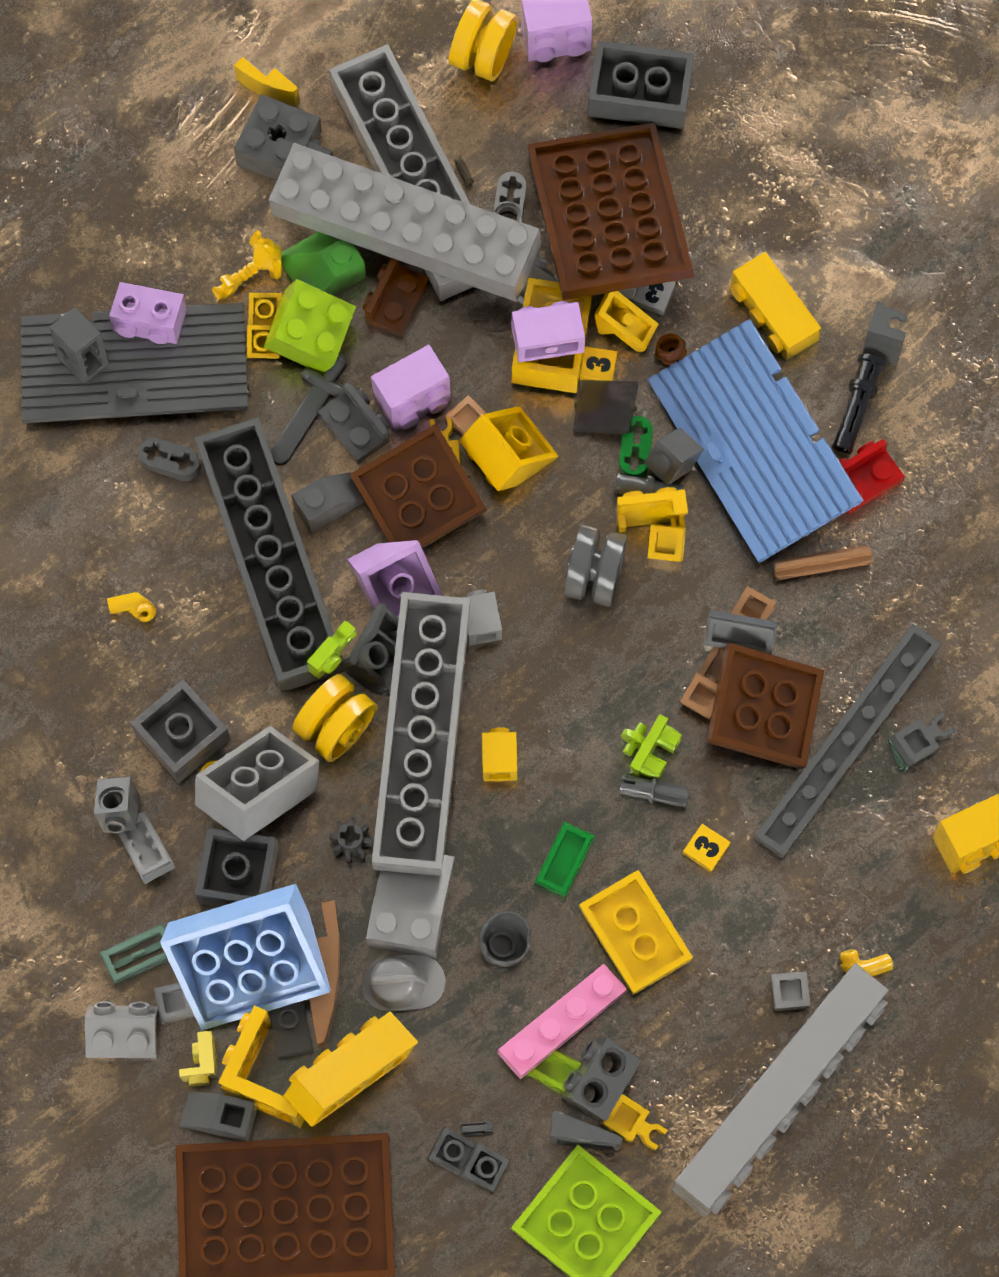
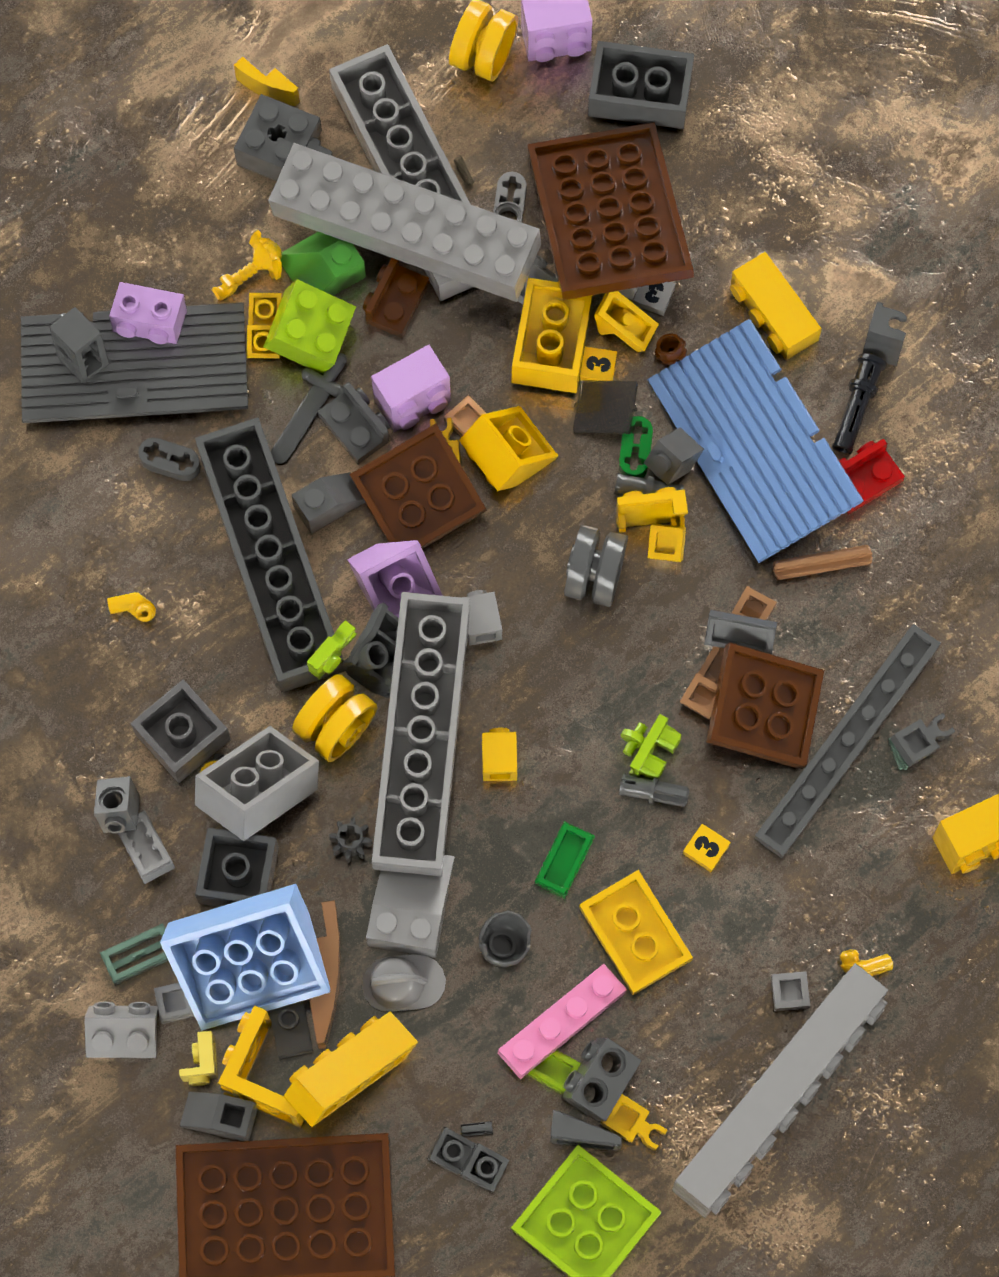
(548, 331): lavender brick -> none

